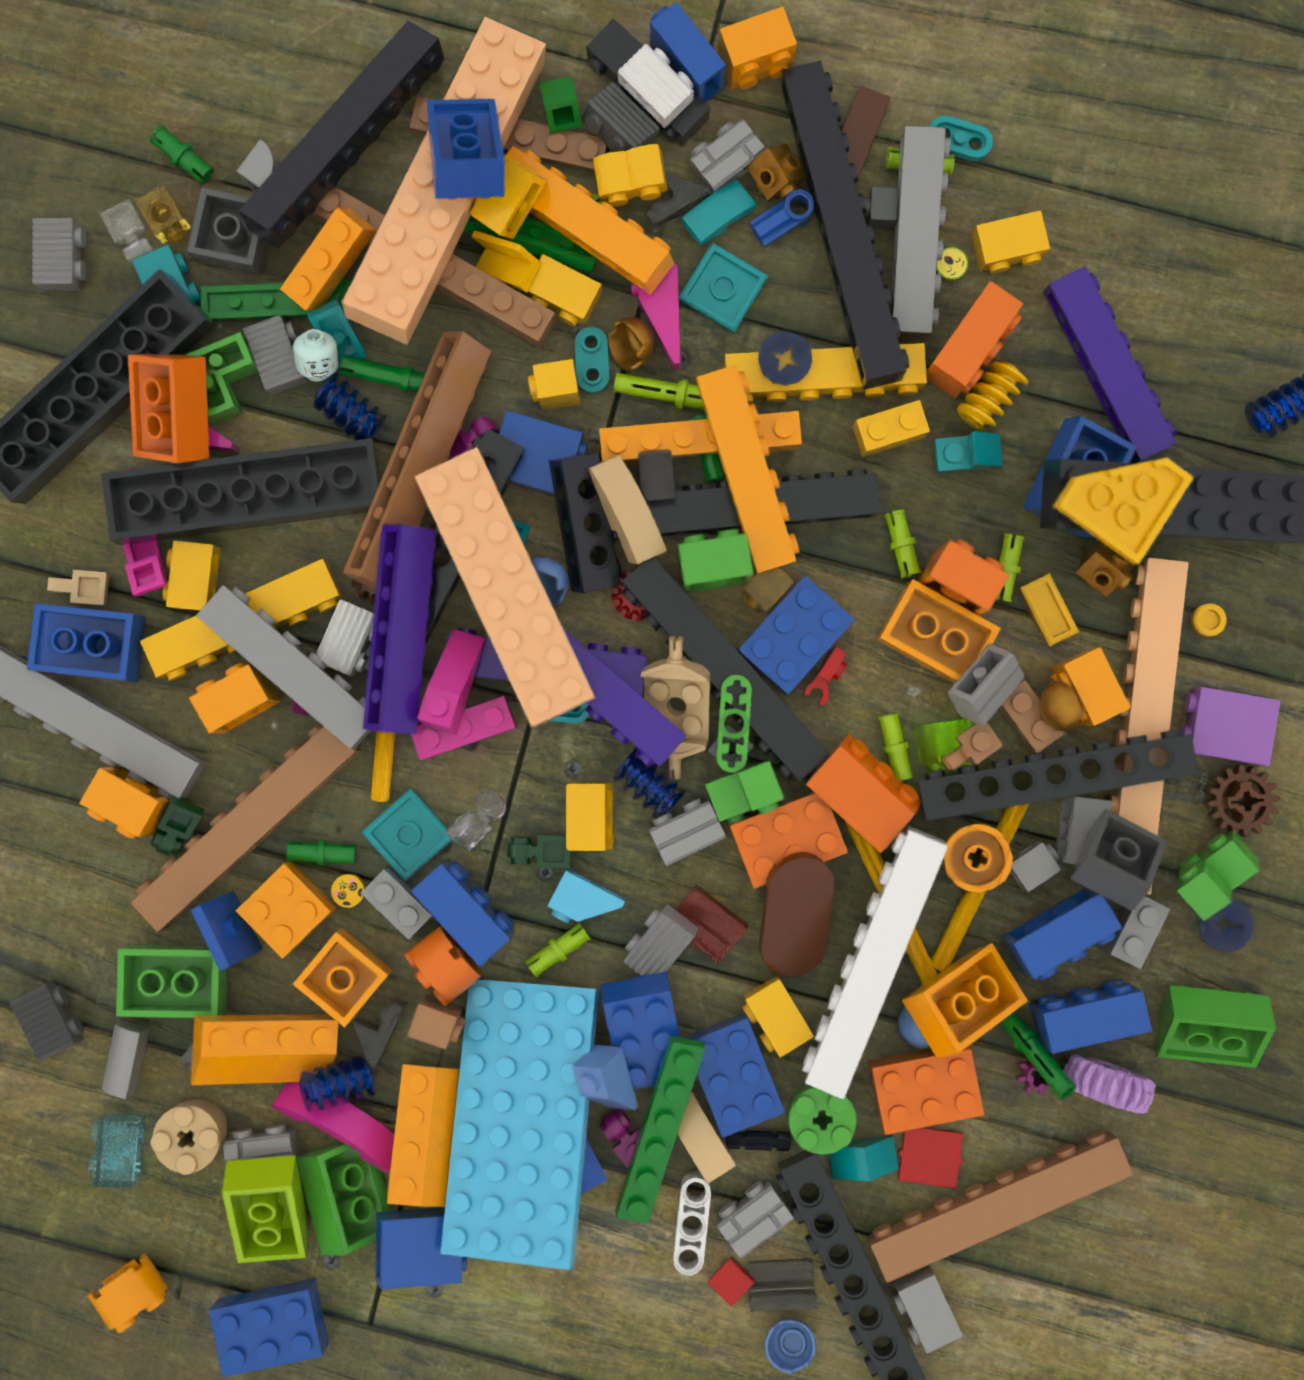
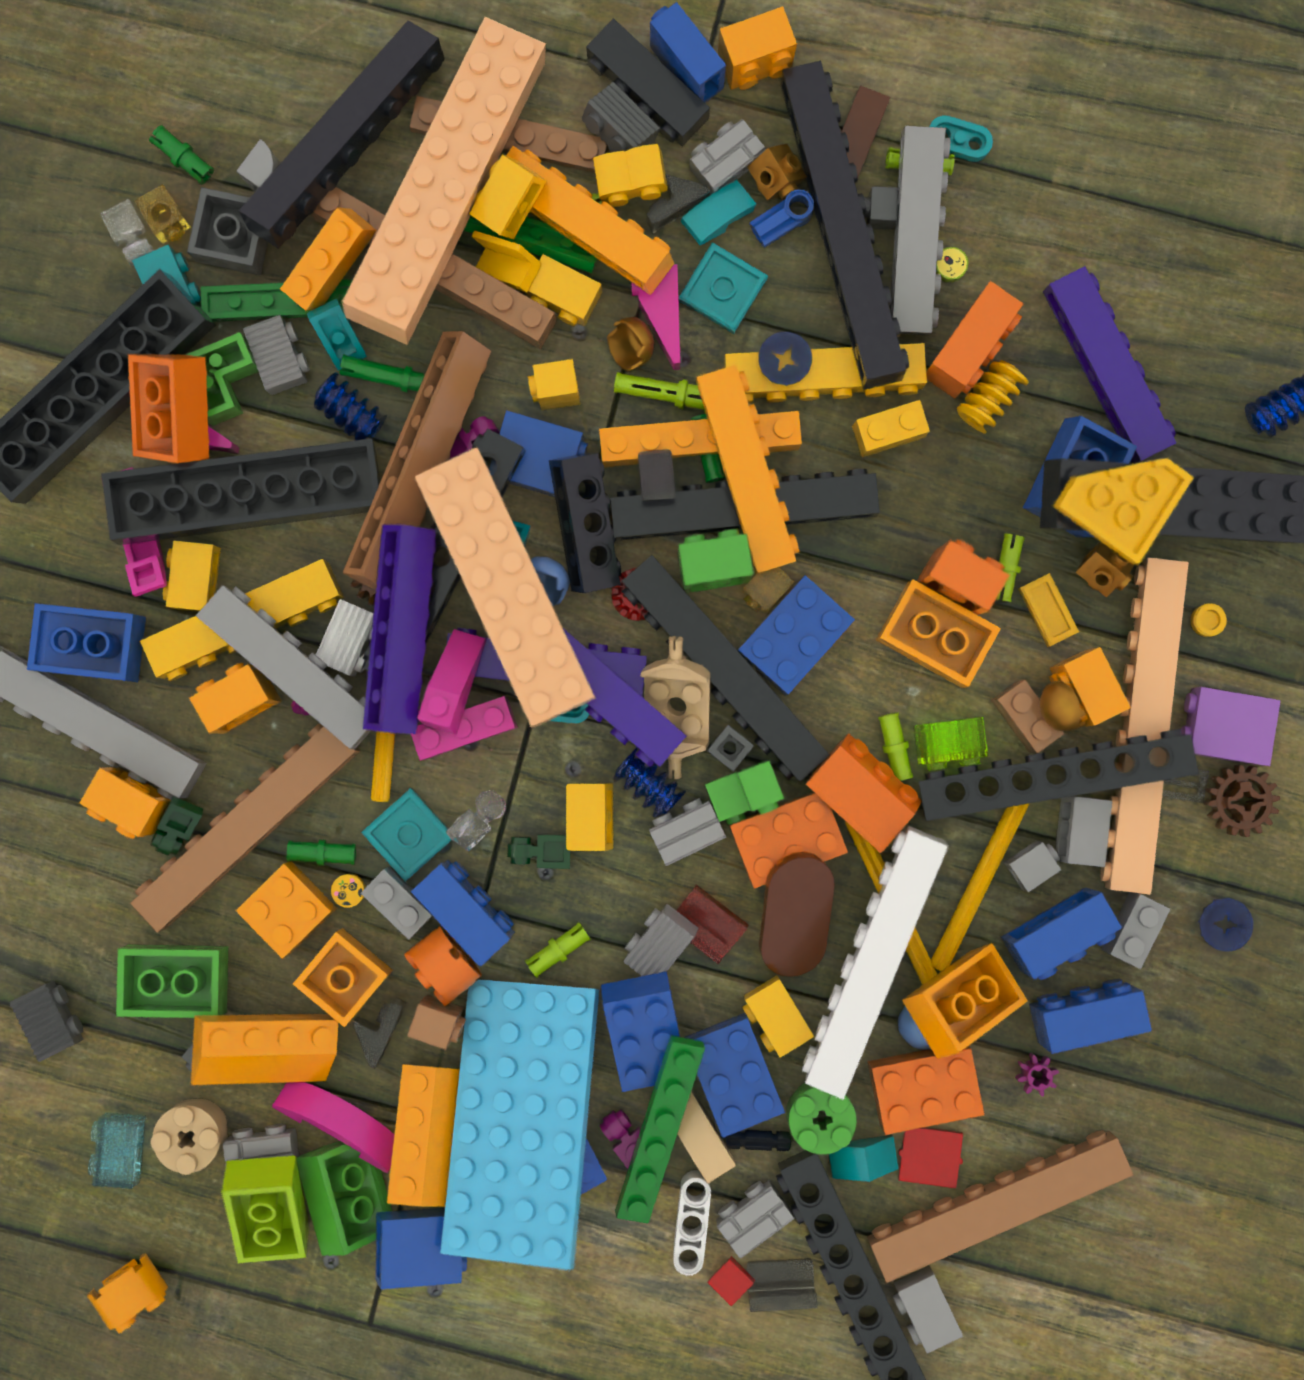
(58, 254): light grey brick -> none
(85, 587): tan plate -> none
(125, 1059): light grey brick -> none
(225, 931): blue plate -> none
(269, 1327): blue brick -> none
(315, 355): light aqua head -> none
(336, 1081): clear blue piece -> none
(466, 148): blue slope -> none
(560, 104): green brick -> none
(582, 898): medium azure slope -> none
(592, 360): teal plate -> none
(605, 1077): medium blue slope -> none
(627, 510): tan slope -> none
(656, 84): white brick -> none
(741, 749): bright green beam -> none
(790, 1345): medium blue hair -> none
(831, 668): red plate -> none
(902, 544): lime pin -> none
(968, 452): teal slope -> none
(975, 743): medium nougat plate -> none
(986, 684): light grey brick -> none
(992, 846): light orange brick -> none
(1010, 242): yellow brick -> none
(1027, 1042): green pin -> none
(1110, 1083): lavender gear -> none
(1119, 860): dark grey brick -> none
(1211, 876): bright green brick -> none
(1214, 1026): bright green slope -> none

